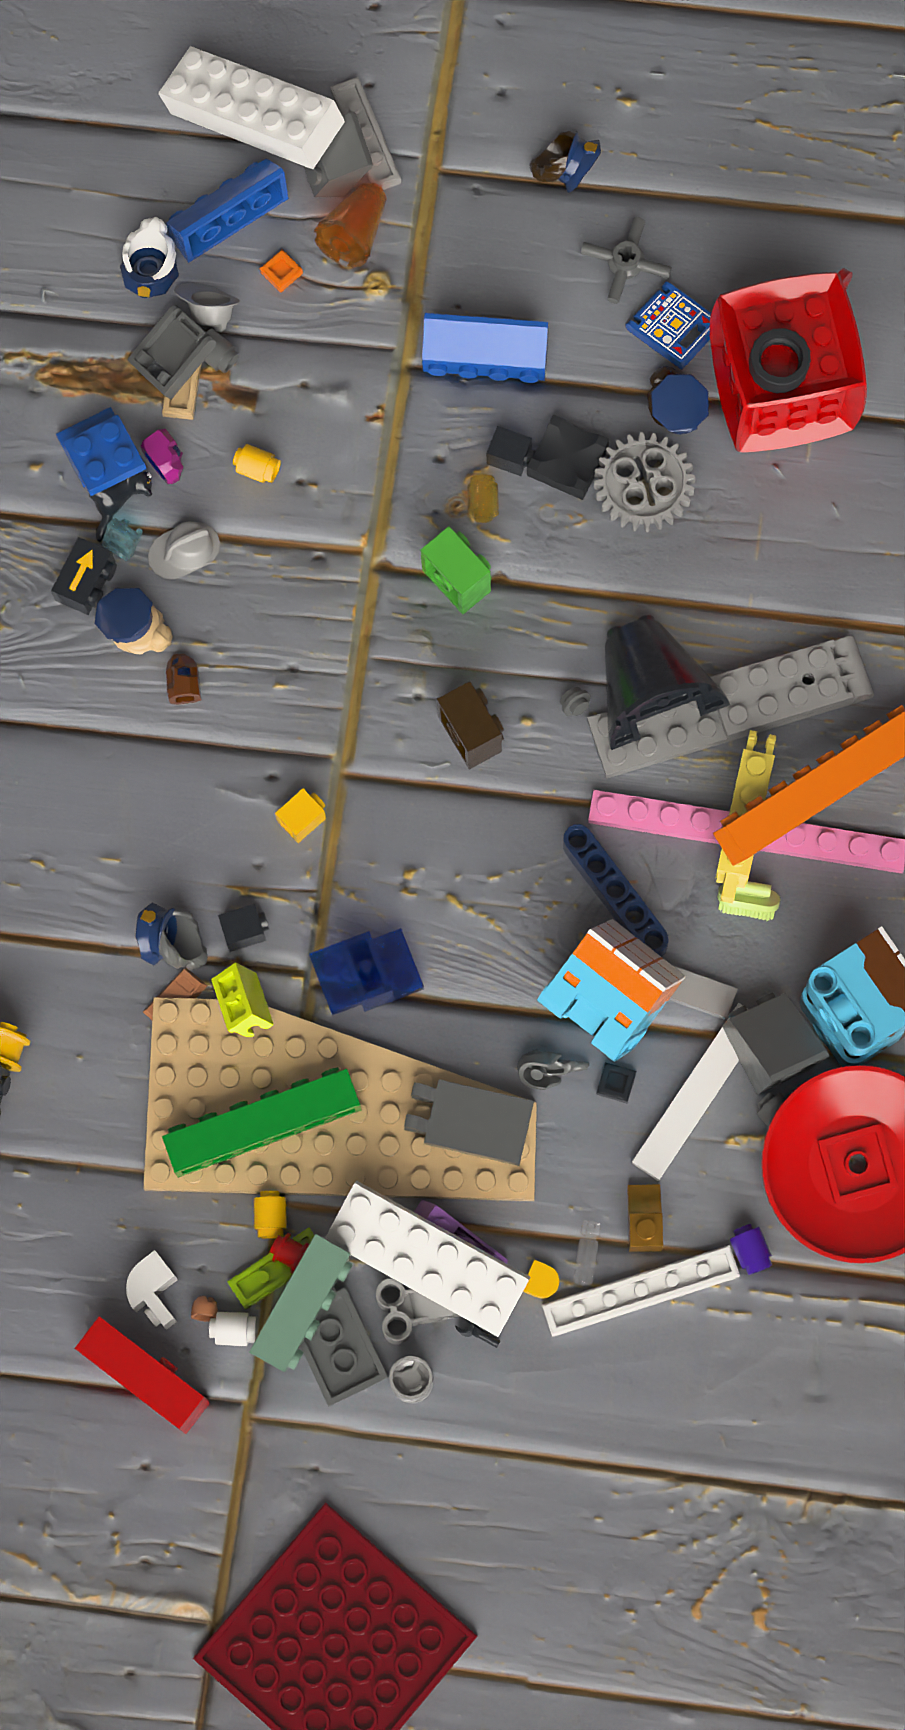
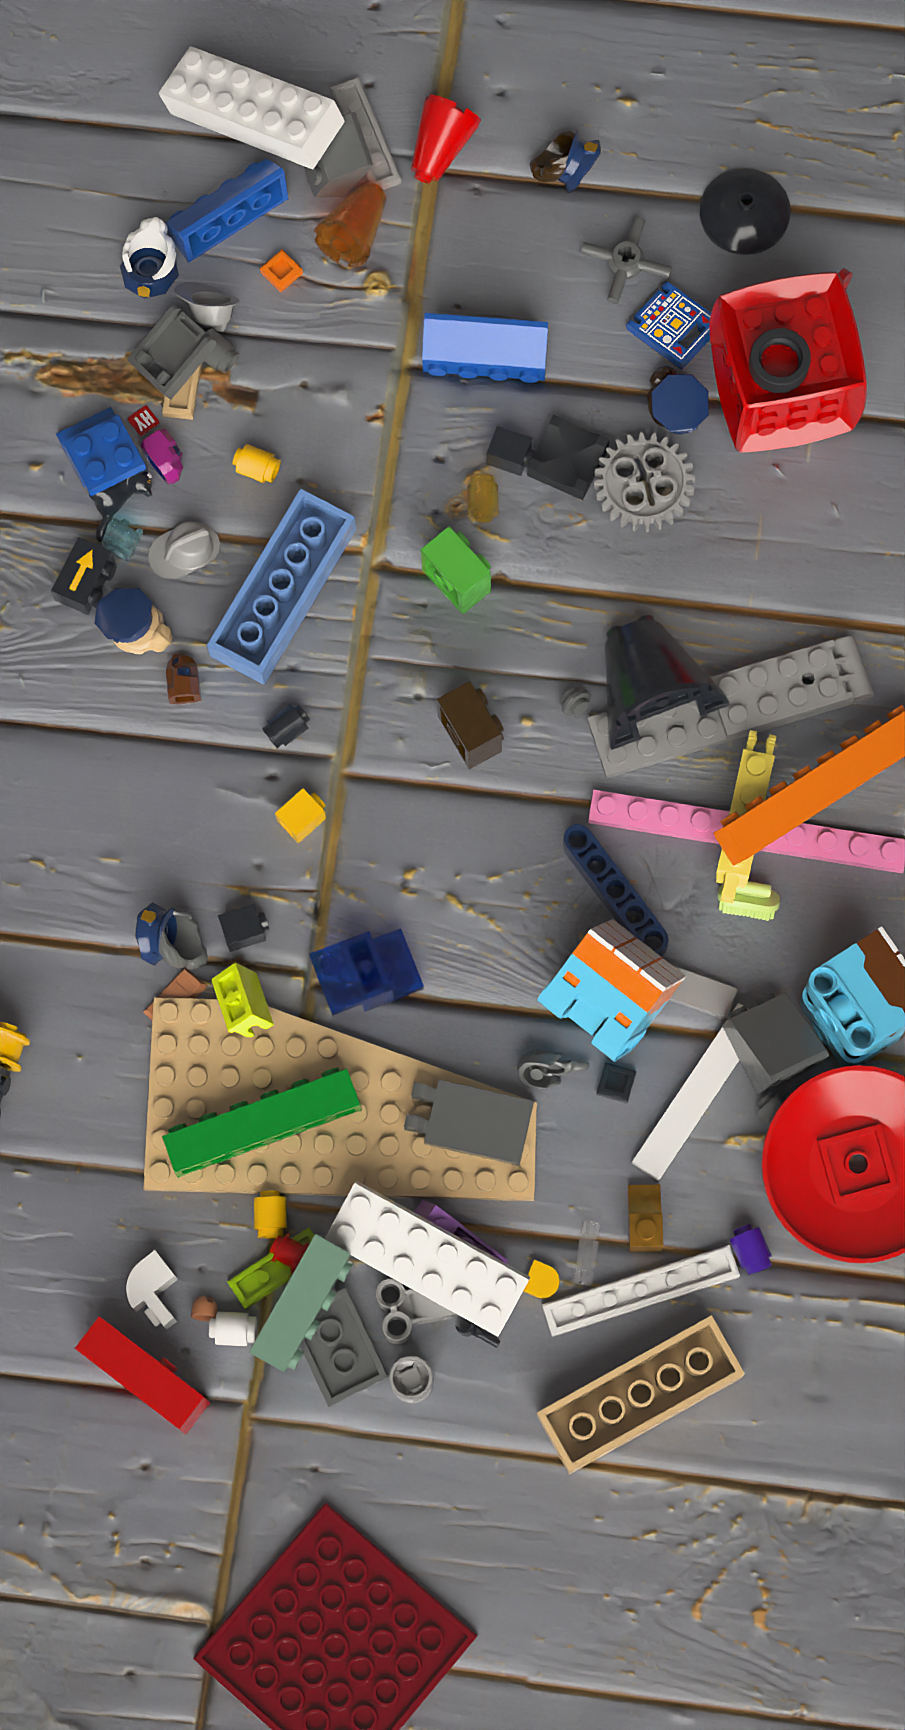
(143, 420): none -> red sticker
(282, 586): none -> medium blue brick
(286, 725): none -> black brick
(440, 137): none -> red cone
(640, 1394): none -> tan brick
(745, 227): none -> black dish

